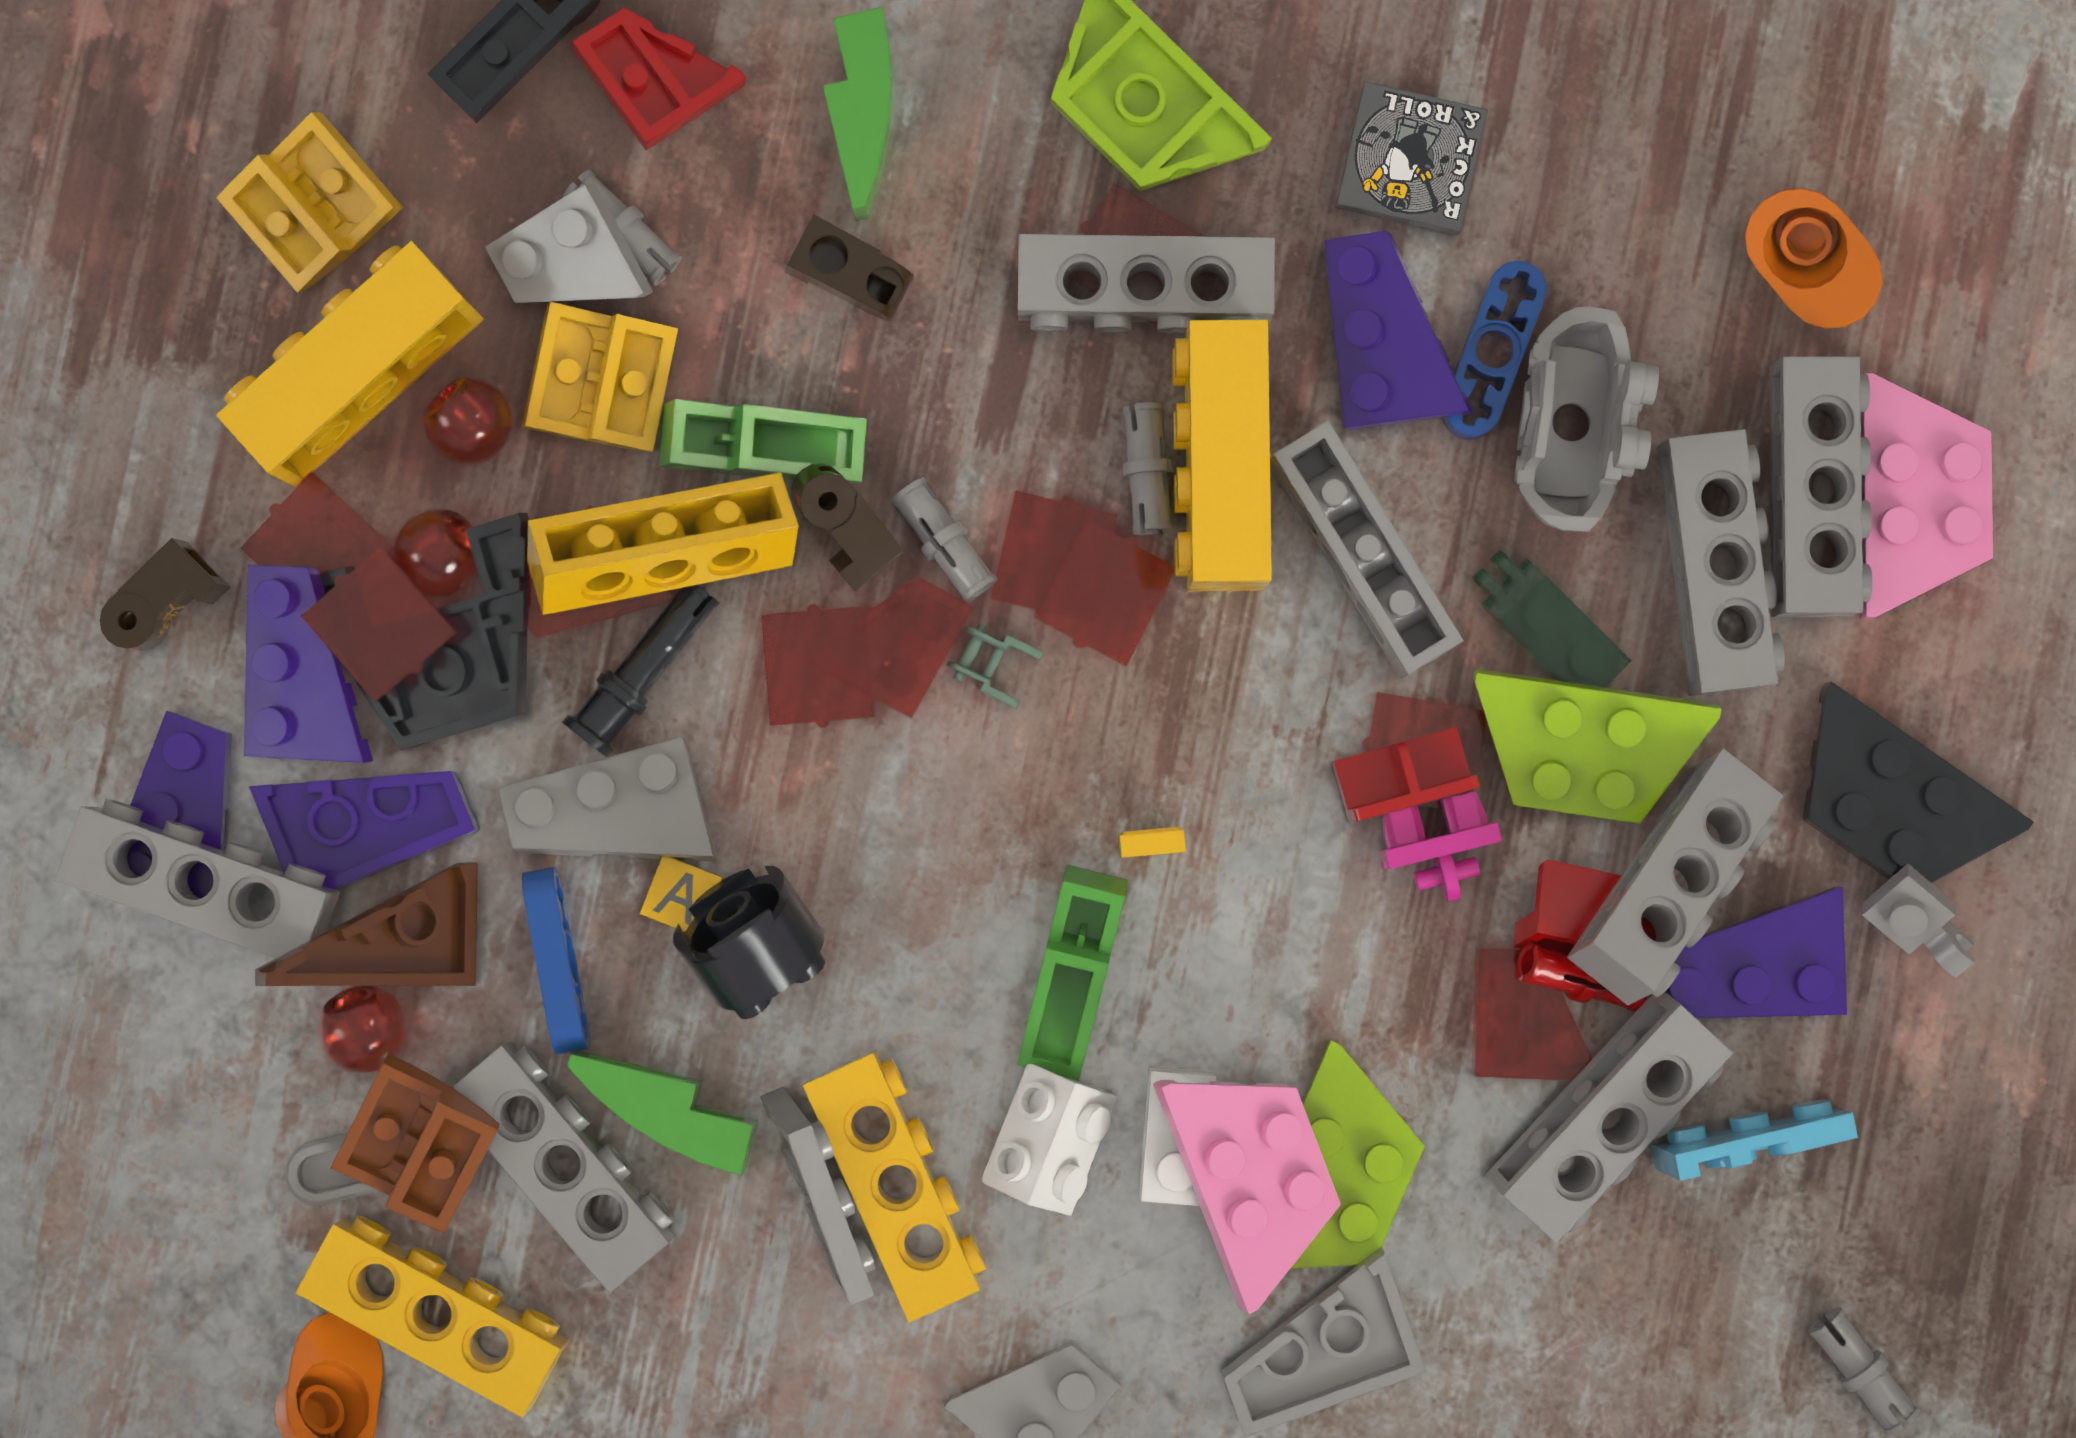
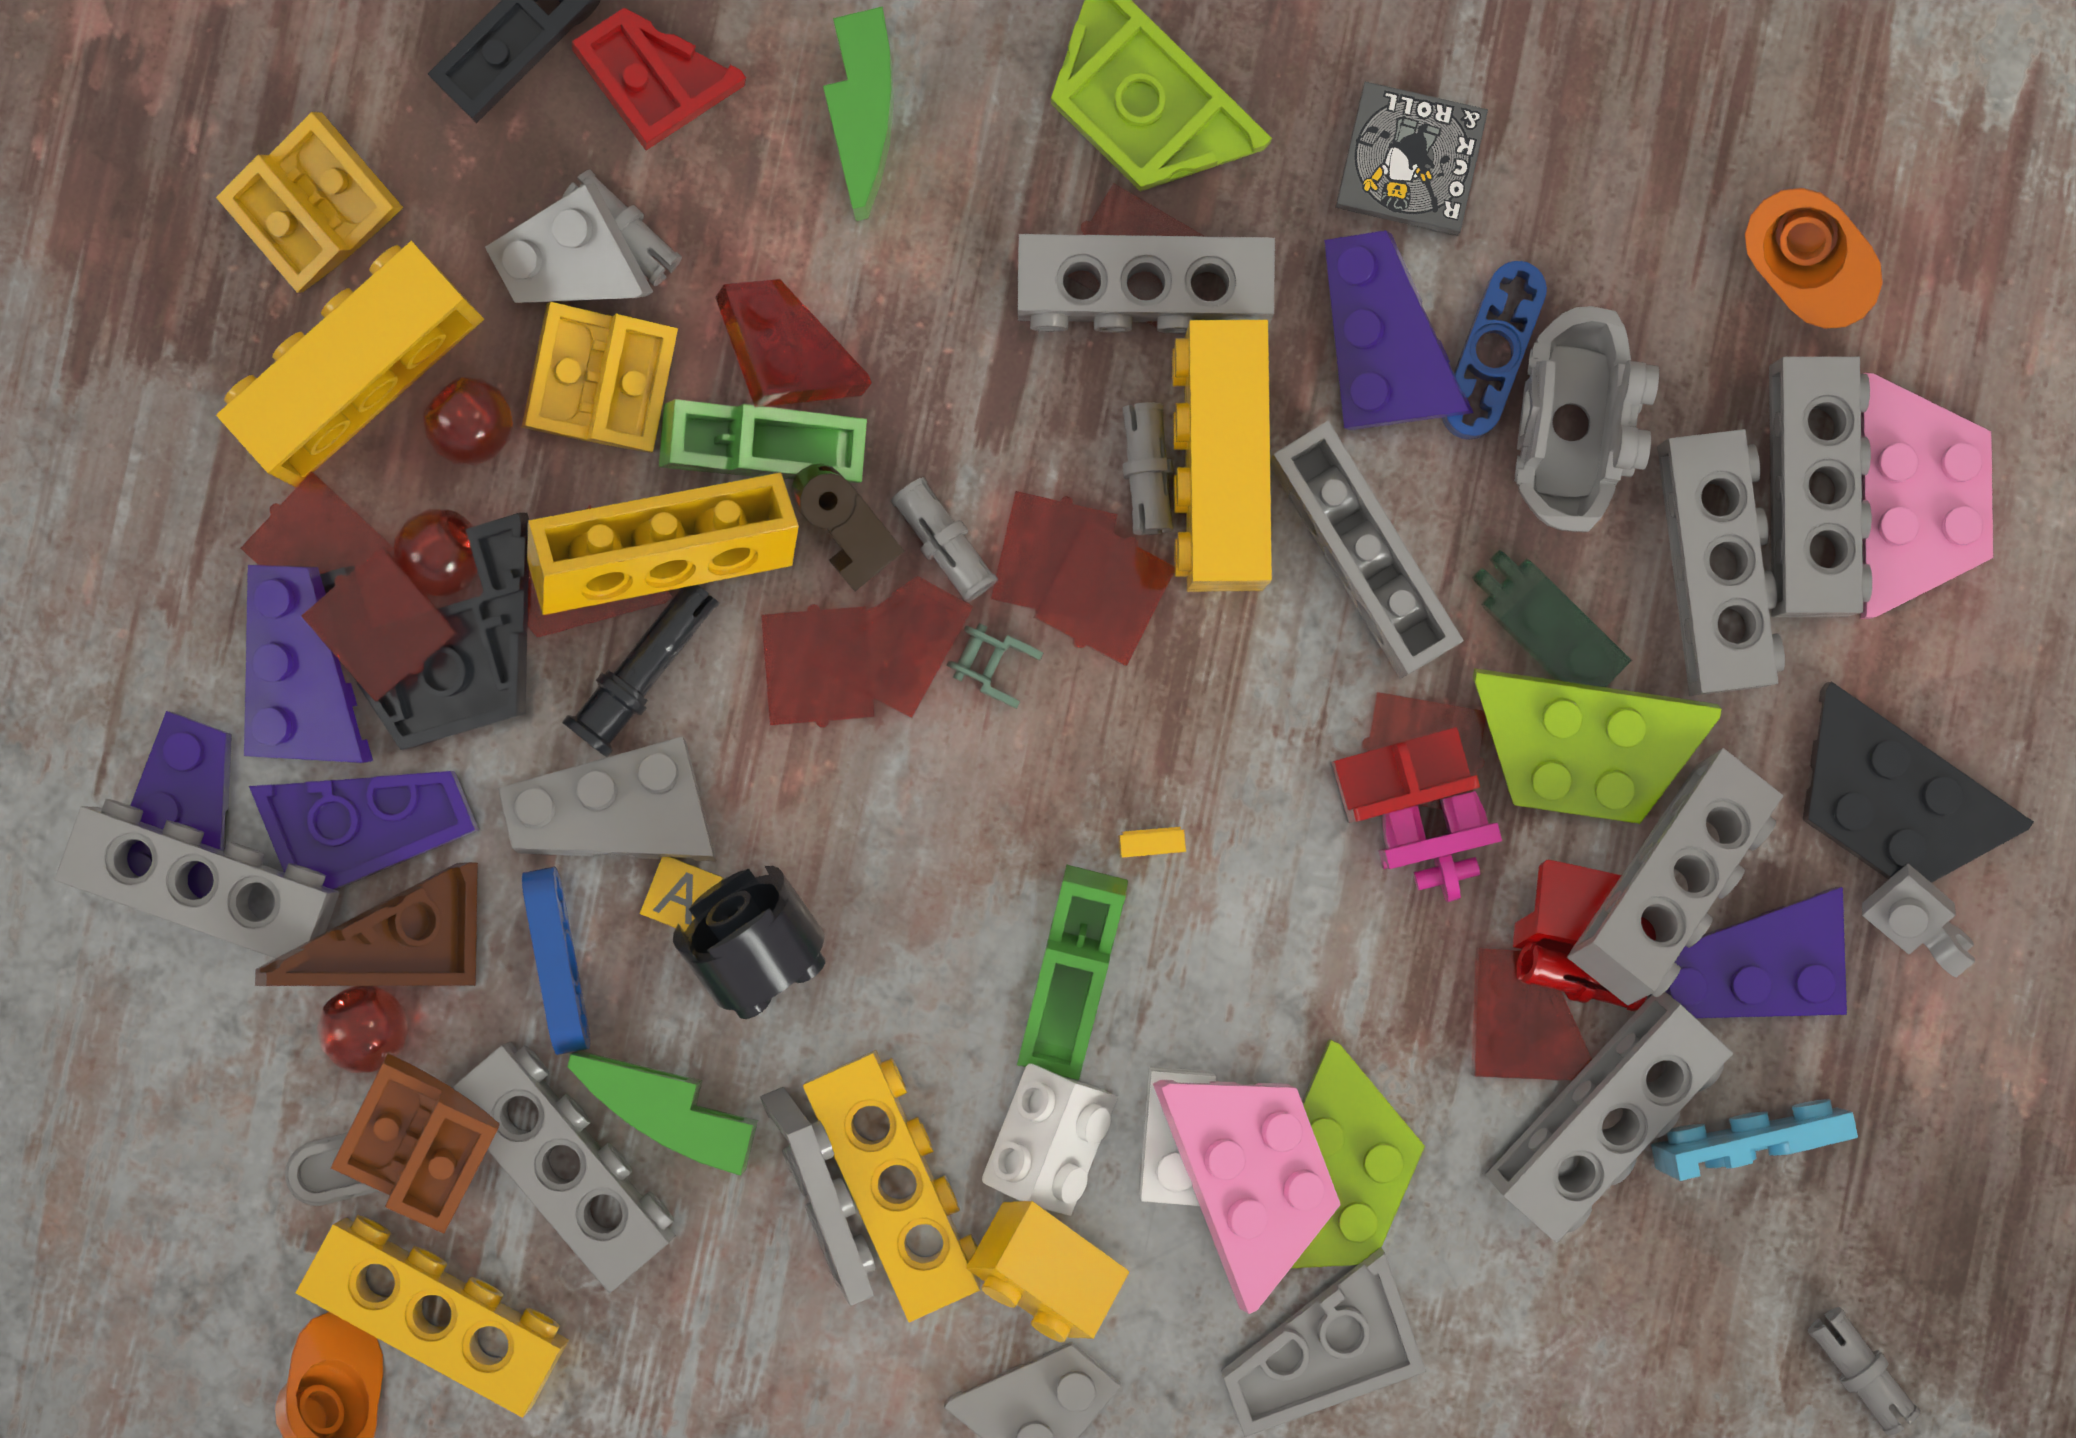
(144, 606): dark brown leg -> none
(785, 347): none -> clear red wing
(849, 269): dark brown leg -> none
(1046, 1271): none -> yellow brick

